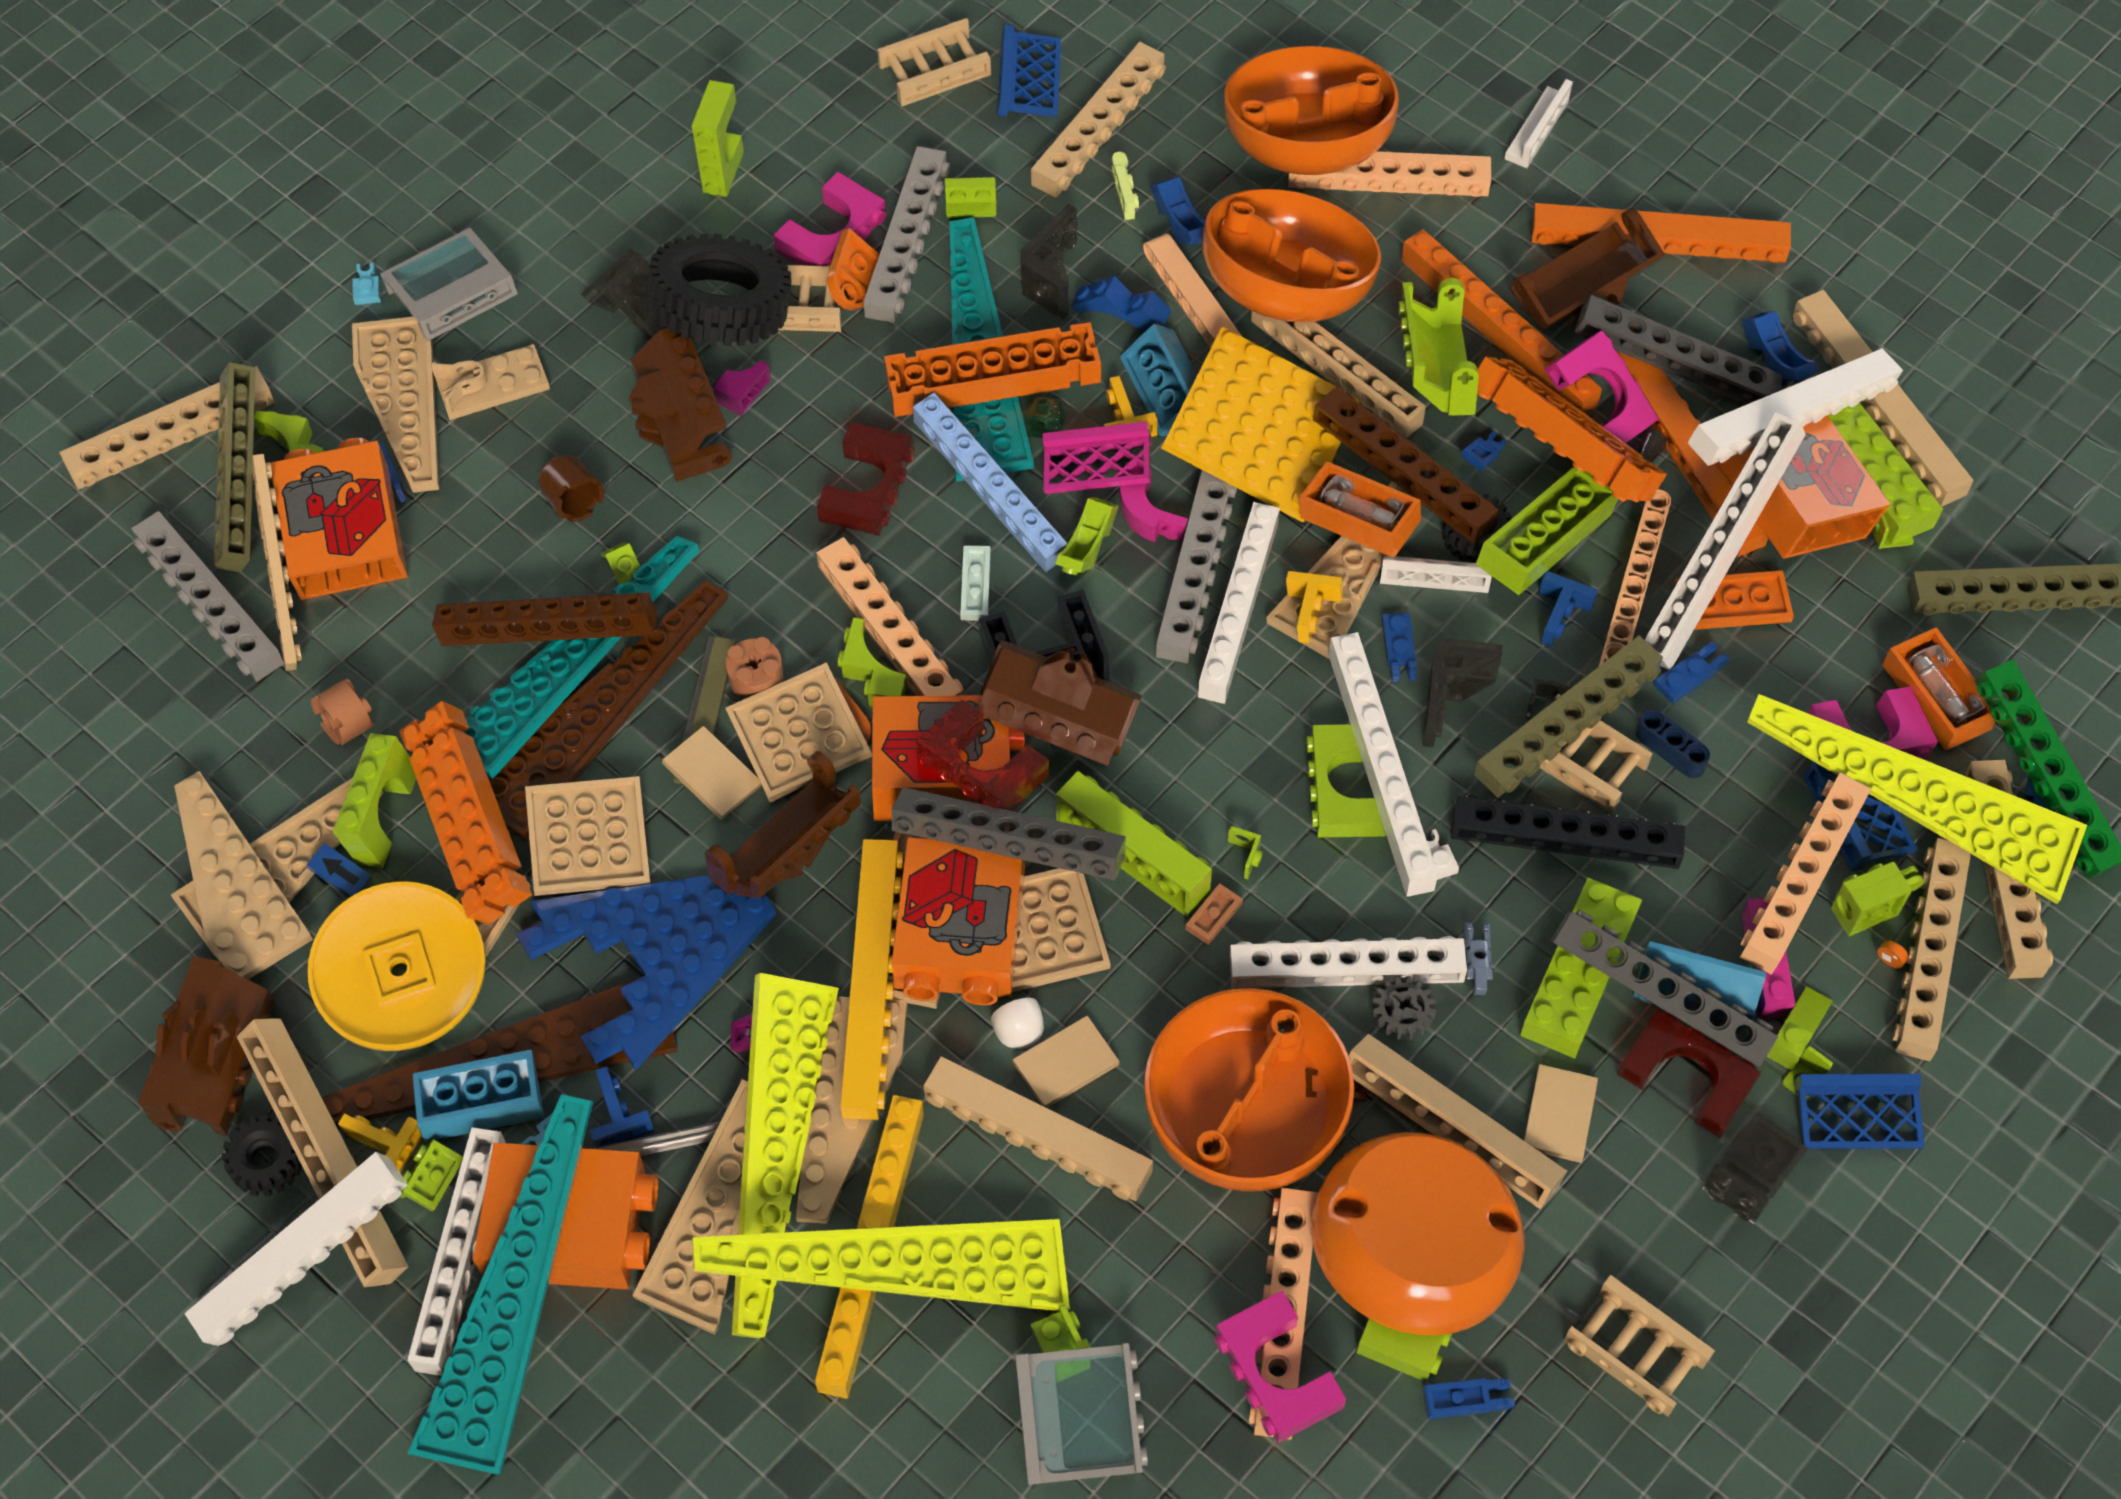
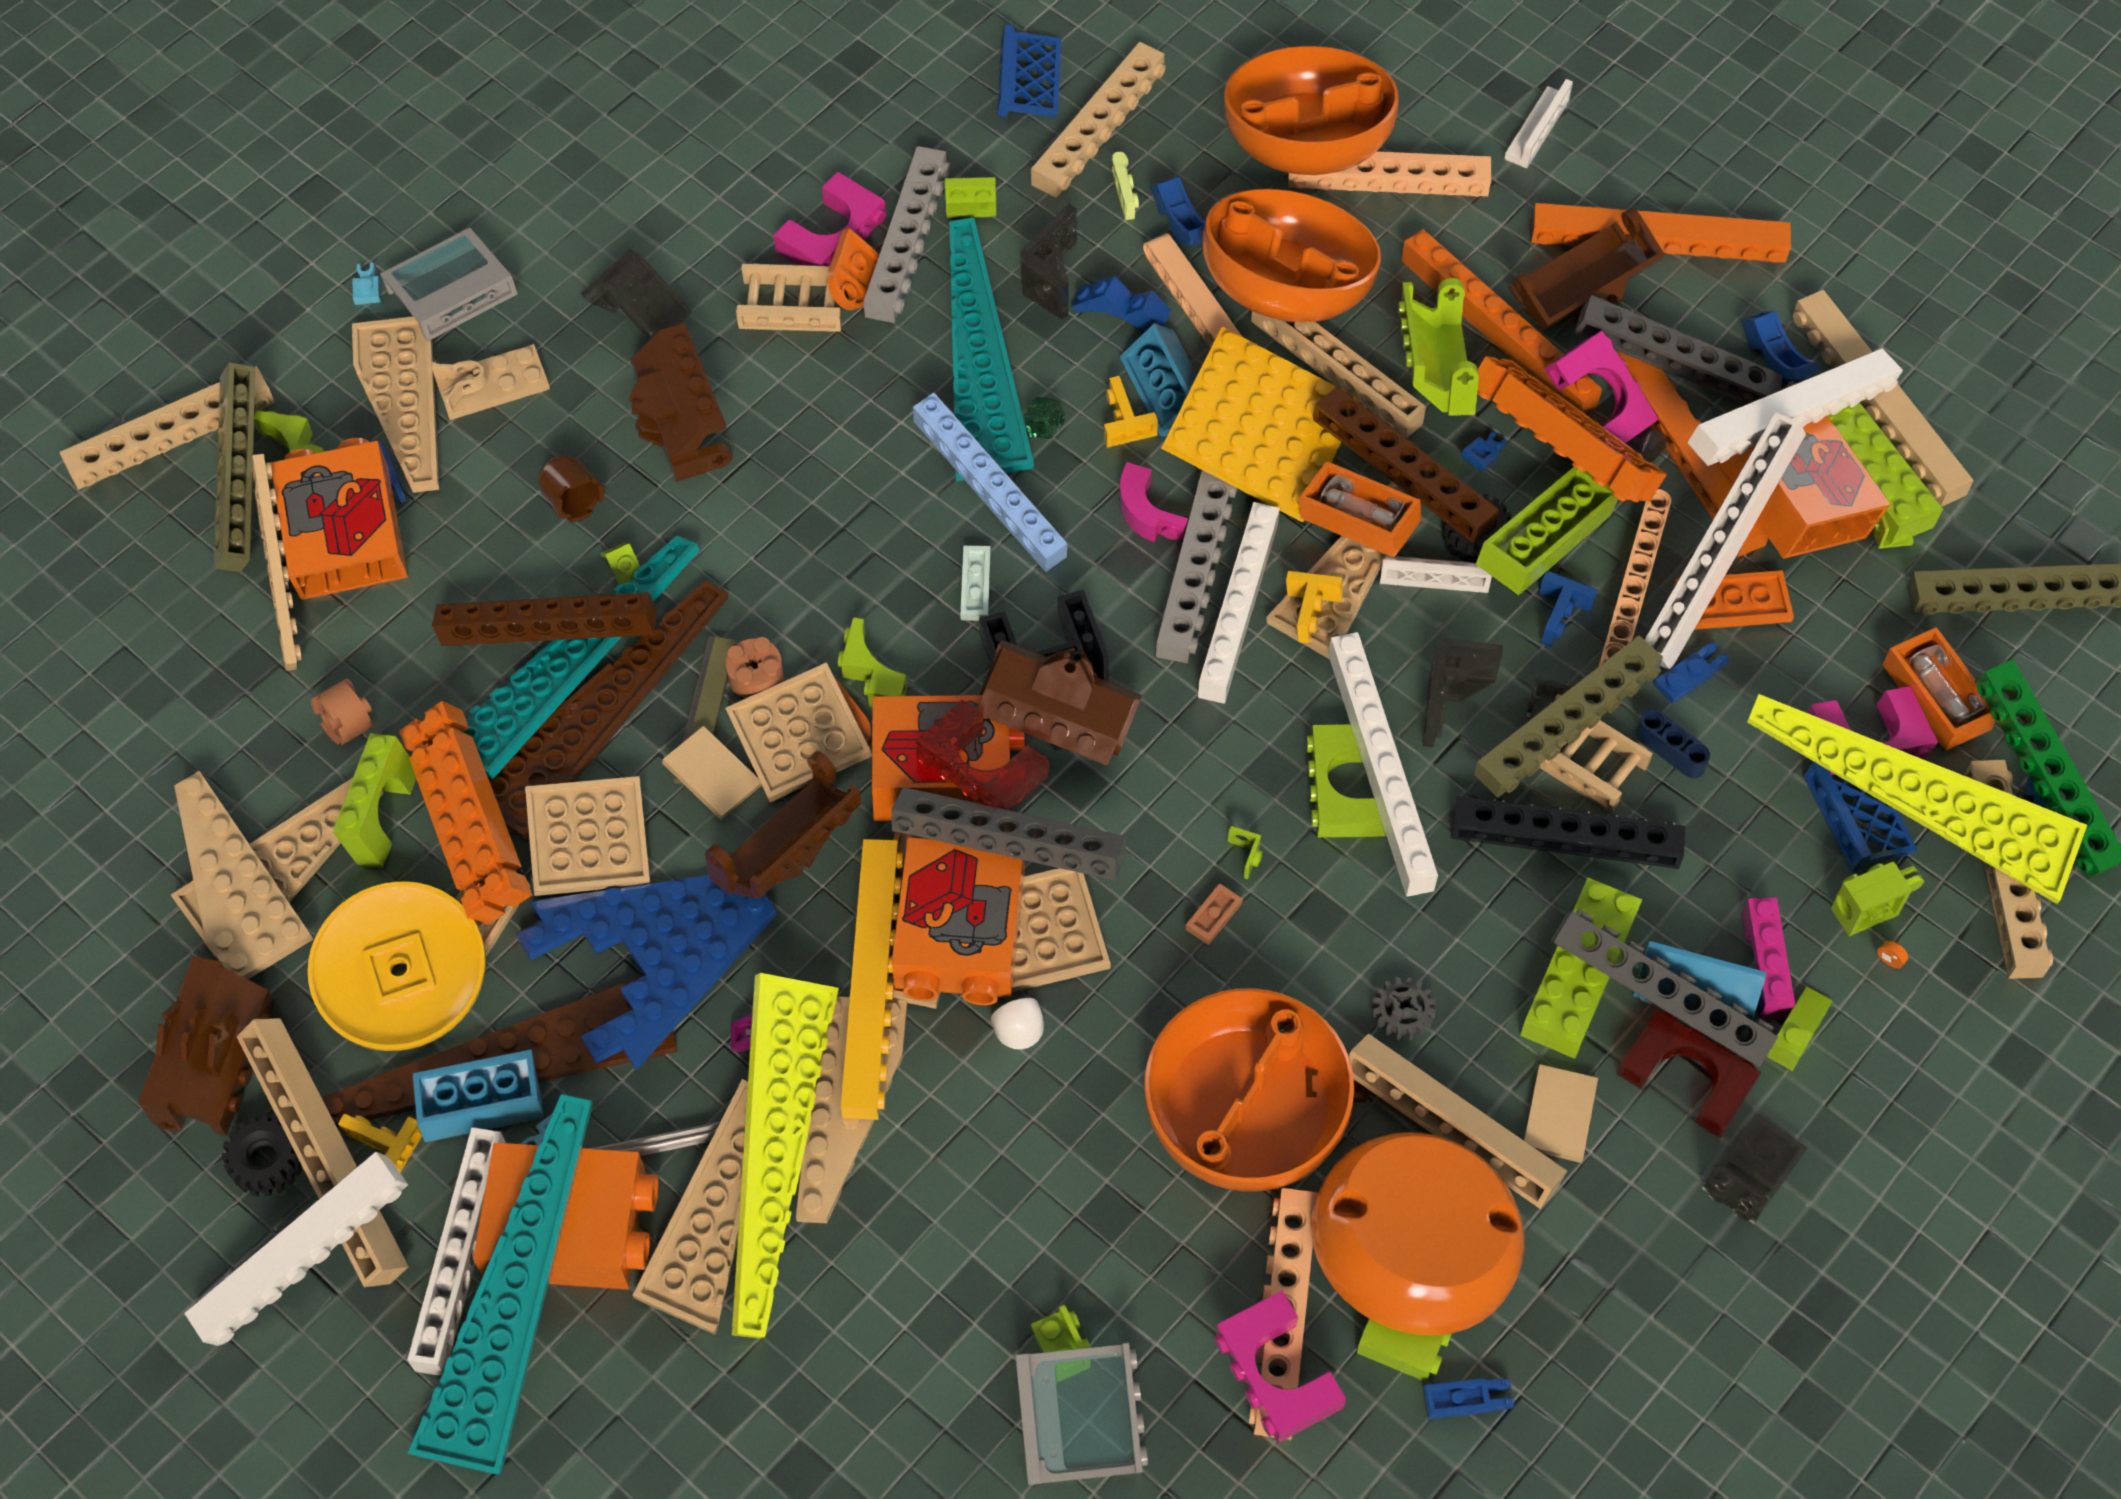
(164, 549): light grey brick -> none
(338, 871): blue tile -> none
(431, 1174): lime bracket -> none
(623, 1125): blue bracket -> none
(714, 315): black tyre -> none
(715, 149): lime arch -> none
(740, 388): magenta arch -> none
(841, 556): light nougat brick -> none
(868, 509): clear red arch -> none
(878, 1211): yellow brick -> none
(940, 79): tan fence -> none
(963, 1262): neon yellow wing -> none
(994, 368): orange brick -> none
(1038, 1129): tan brick -> none
(1065, 1062): tan tile -> none
(1086, 541): lime arch -> none
(1096, 441): dark pink fence -> none
(1149, 854): lime brick -> none
(1336, 973): white brick -> none
(1399, 644): blue hinge -> none
(1442, 857): white plate -> none
(1478, 969): sand blue hinge -> none
(1667, 1334): tan fence -> none
(1767, 951): light nougat brick -> none
(1810, 1063): lime bracket -> none
(1860, 1085): blue fence -> none
(1924, 1041): tan brick -> none

